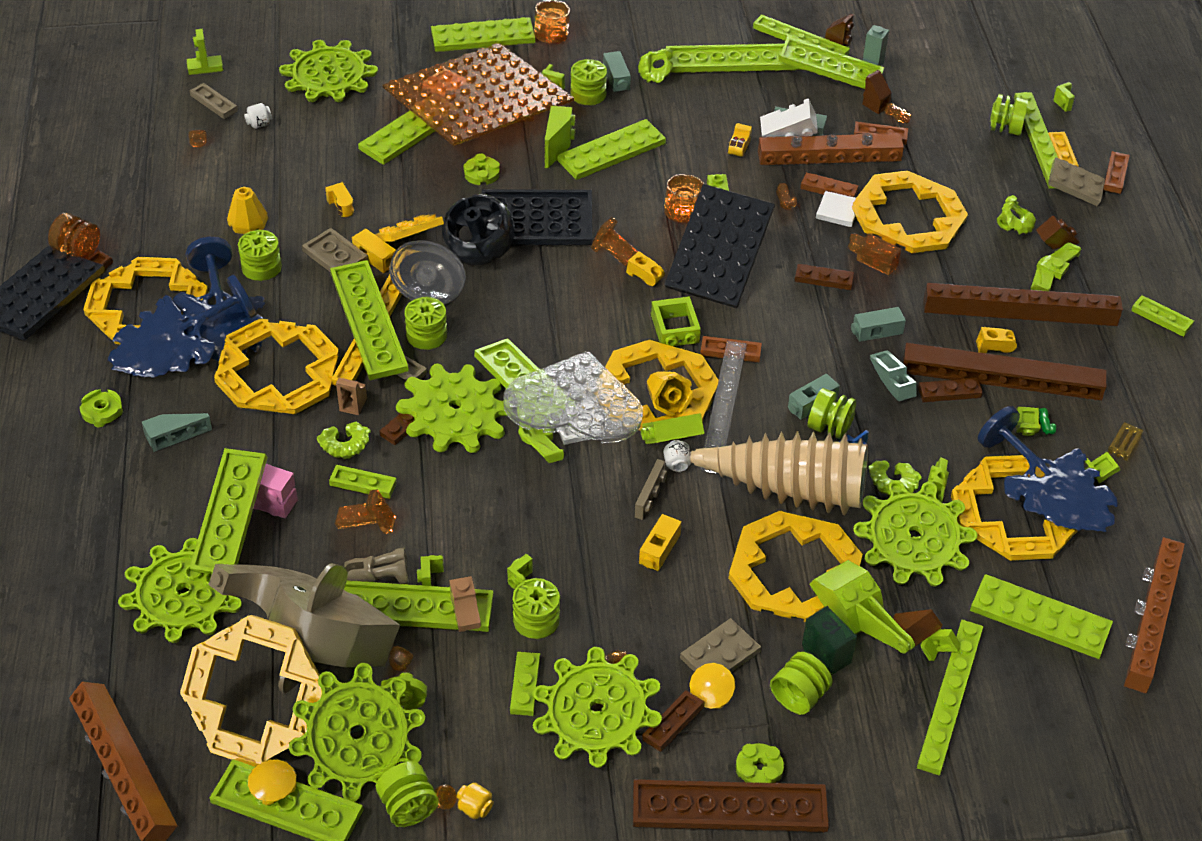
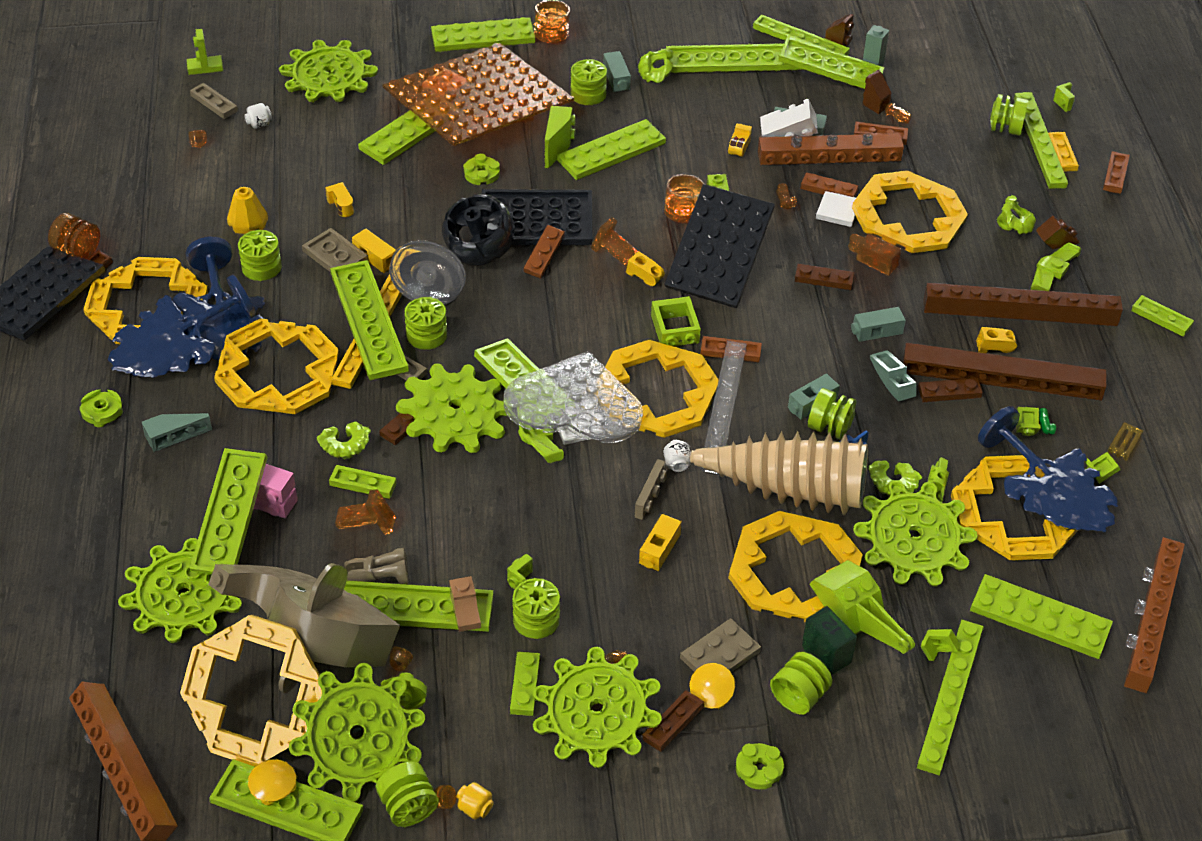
(350, 395): medium nougat arch -> none
(409, 228): yellow plate -> none
(429, 565): lime bracket -> none
(544, 251): none -> dark orange plate
(555, 77): lime bracket -> none
(669, 392): yellow cone -> none
(672, 428): lime window -> none
(730, 805): reddish brown plate -> none
(918, 624): reddish brown slope -> none
(1076, 181): dark tan plate -> none

